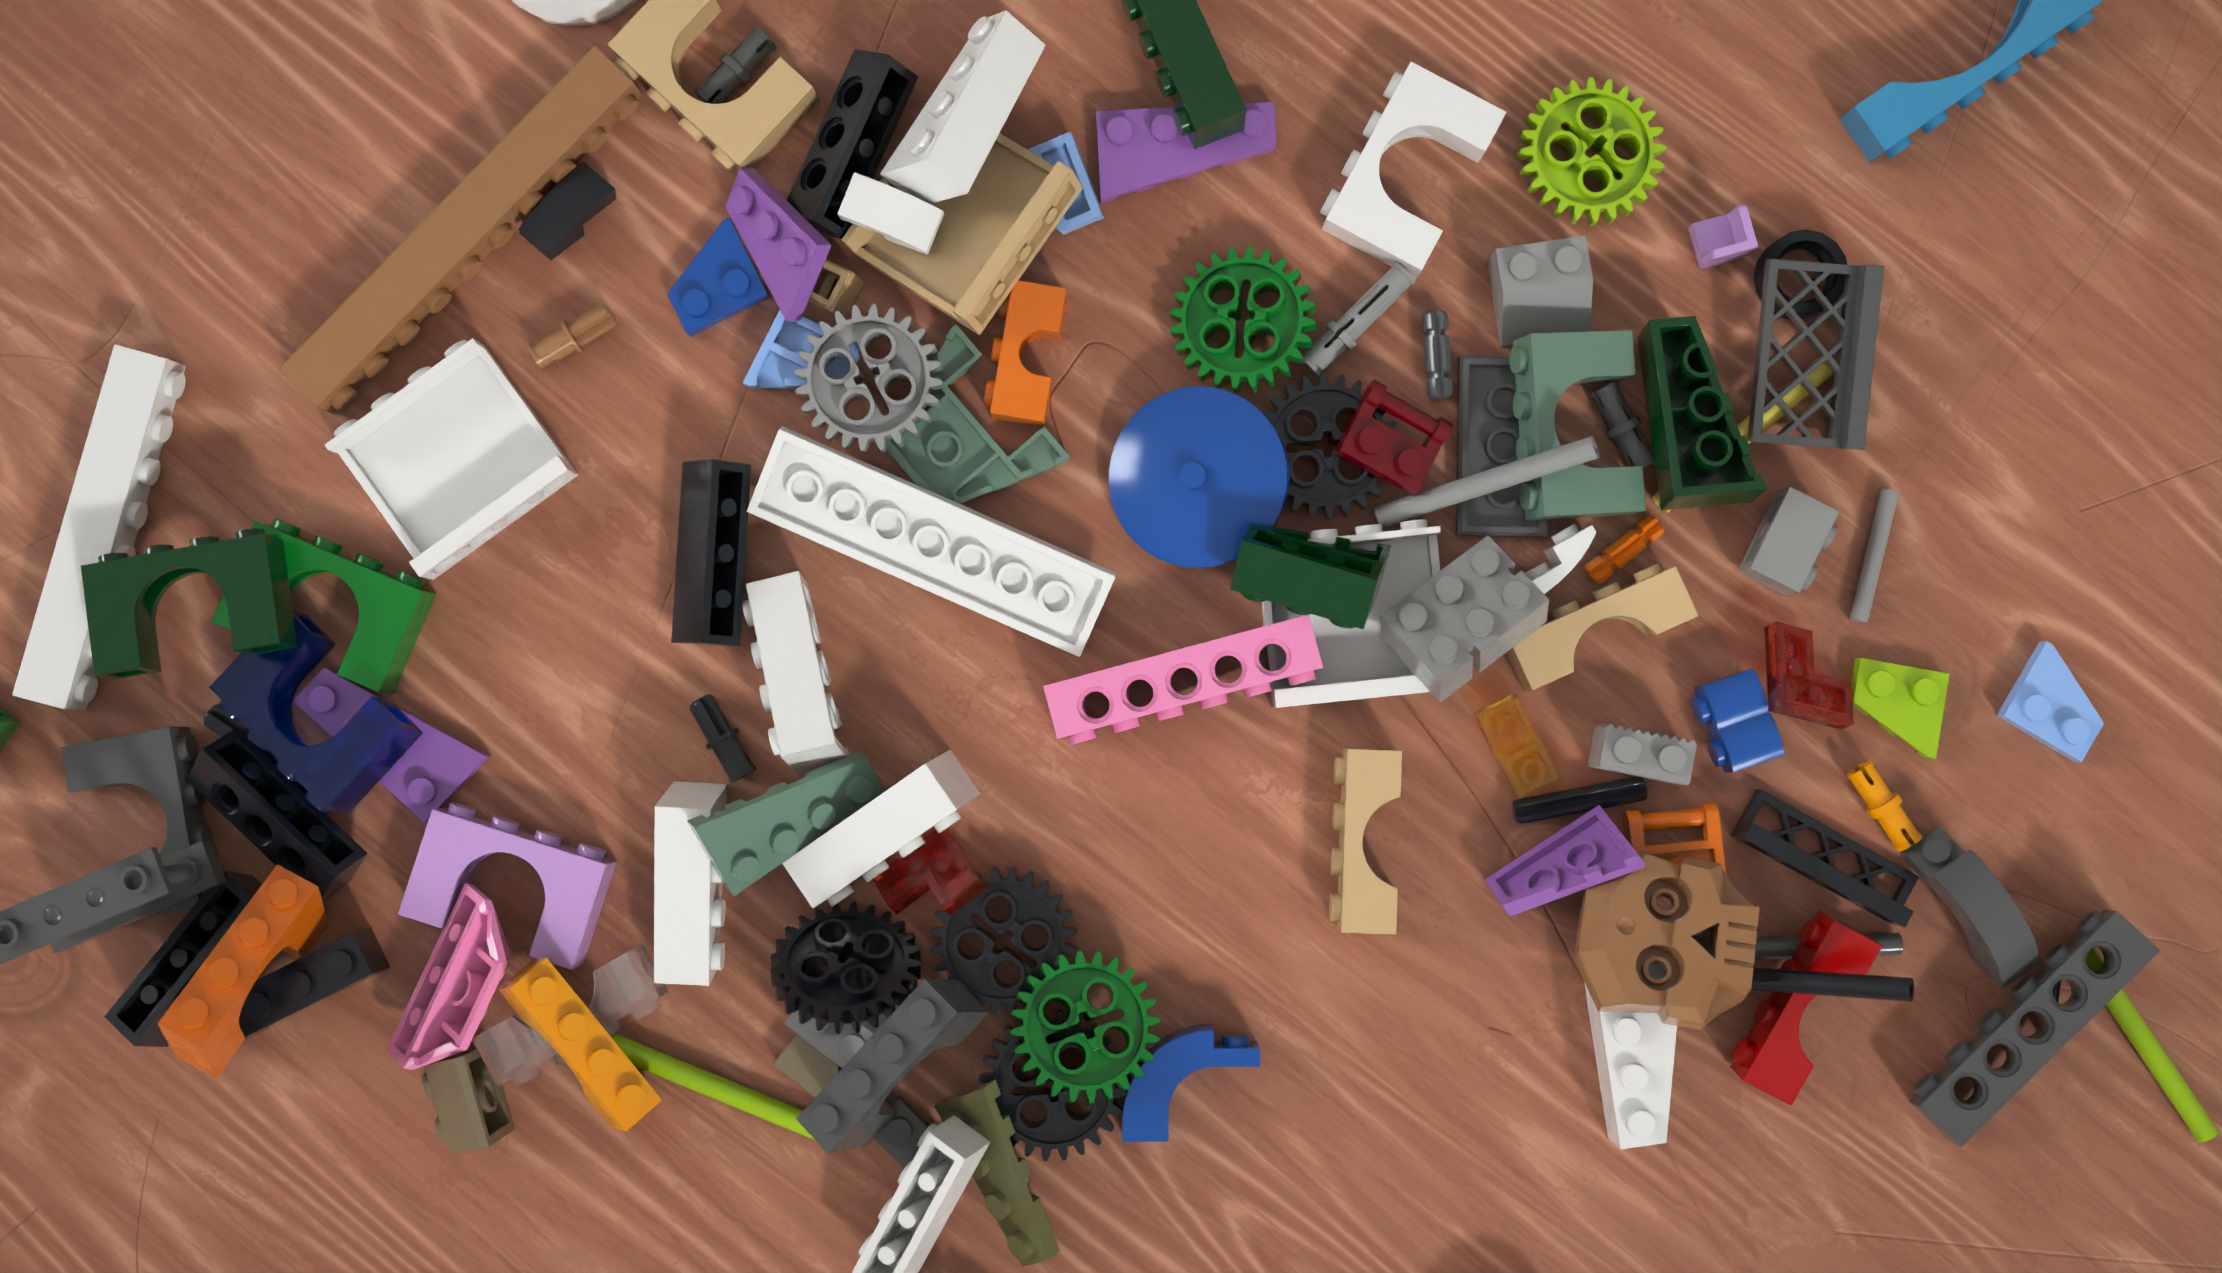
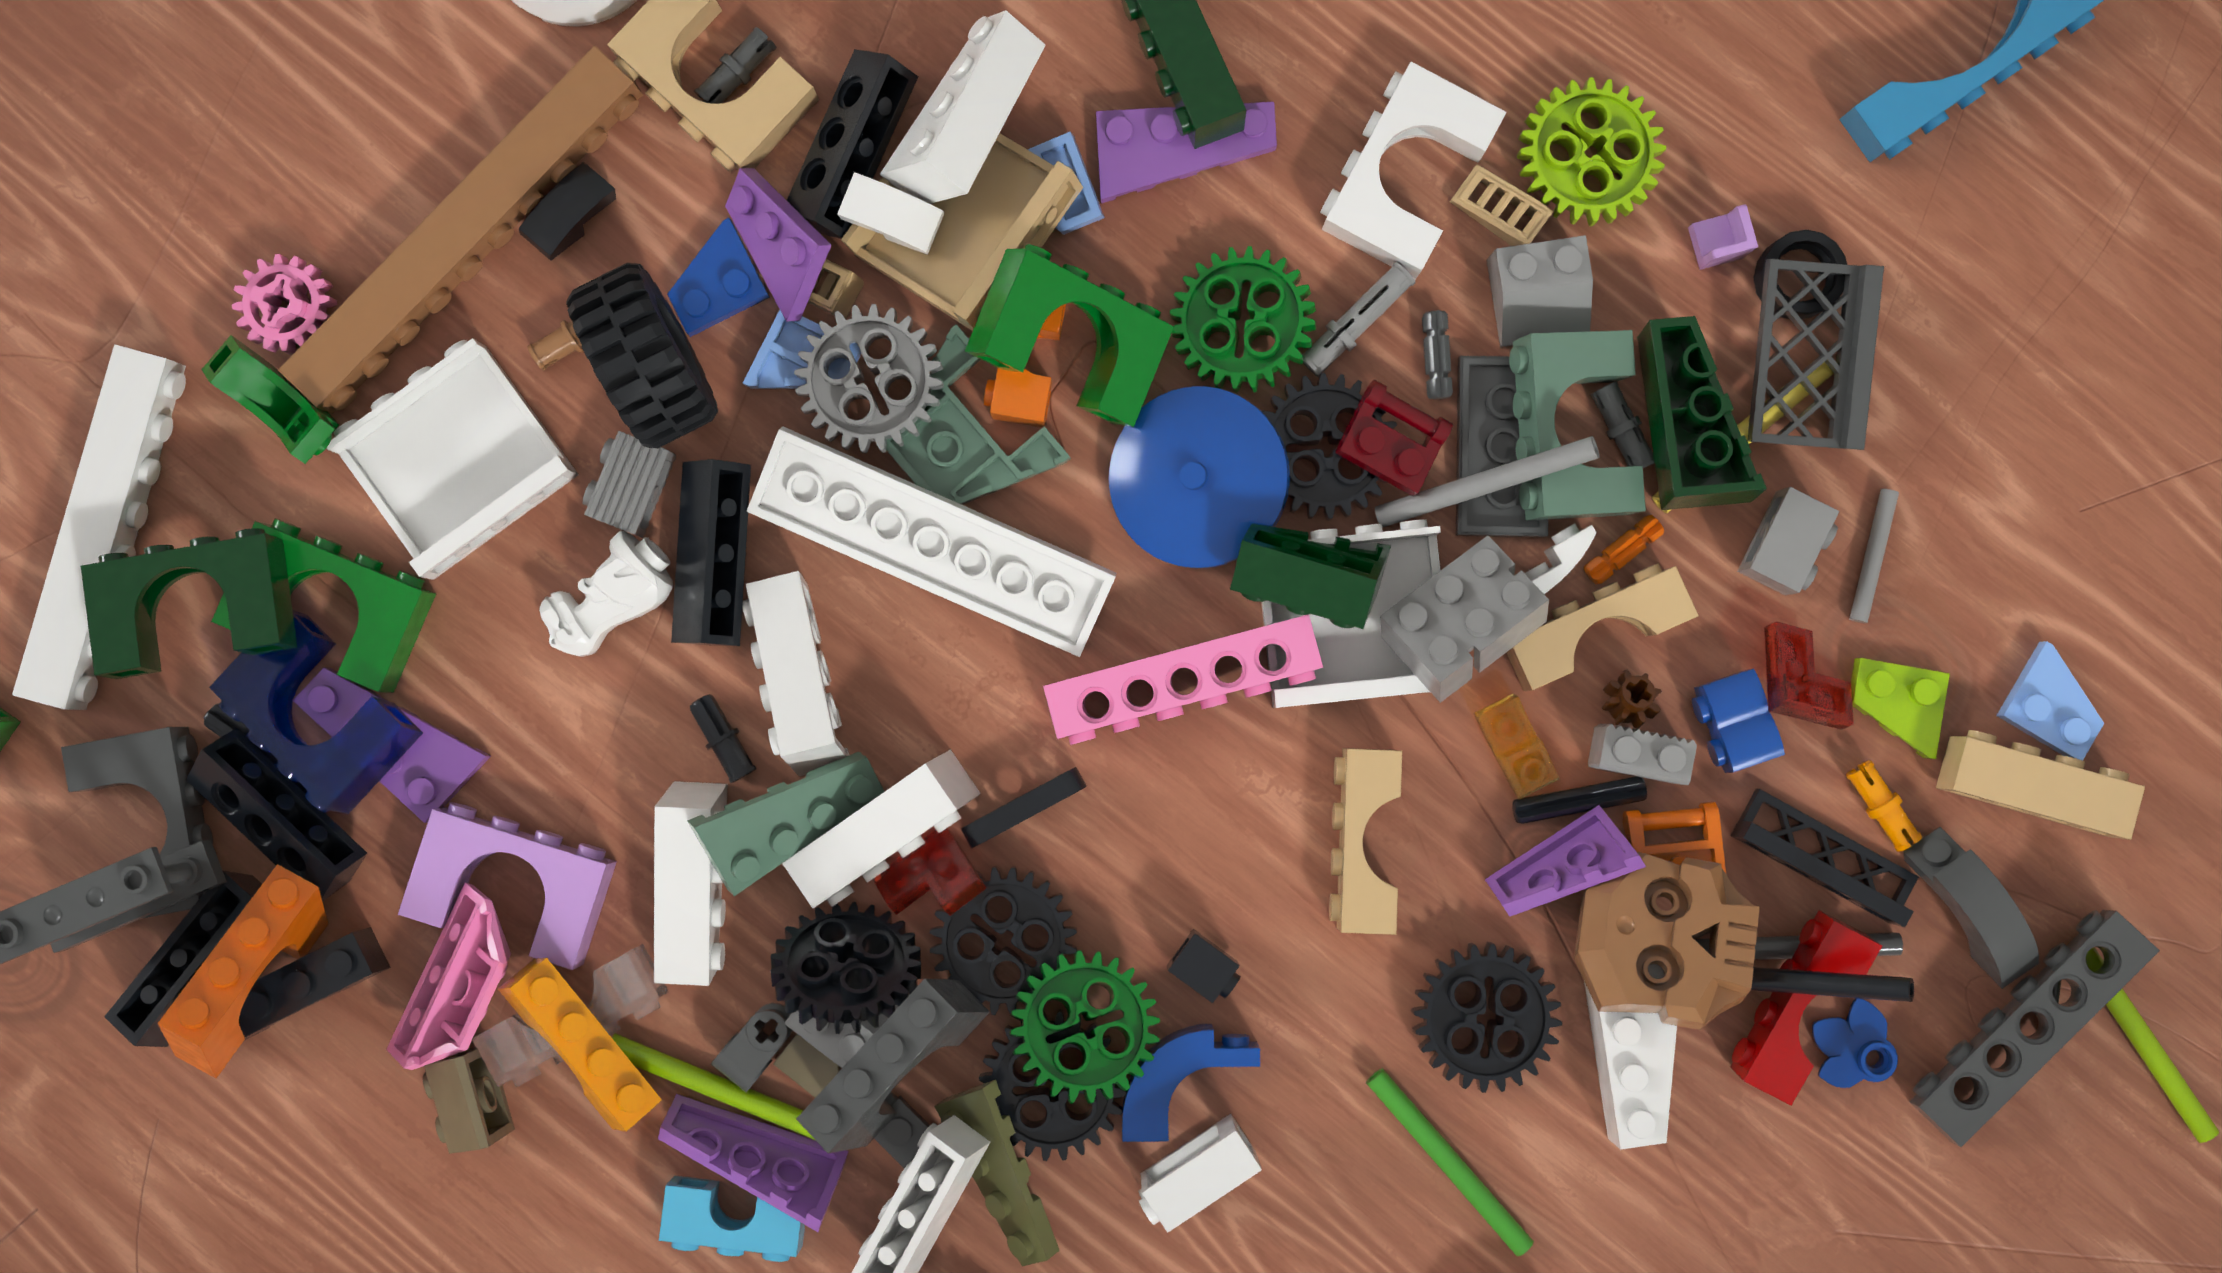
(271, 398): none -> green arch
(288, 287): none -> bright pink gear
(619, 591): none -> white animal
(628, 484): none -> light grey brick
(641, 355): none -> black tyre
(695, 1219): none -> medium azure arch
(751, 1049): none -> dark grey piece
(760, 1158): none -> medium lavender wing
(1023, 807): none -> black beam
(1127, 335): none -> green arch
(1197, 1174): none -> white window
(1204, 967): none -> black brick
(1450, 1162): none -> bright green piece
(1505, 230): none -> tan slope
(1528, 1017): none -> black gear
(1641, 692): none -> reddish brown gear
(1849, 1043): none -> blue plate
(2040, 786): none -> tan brick

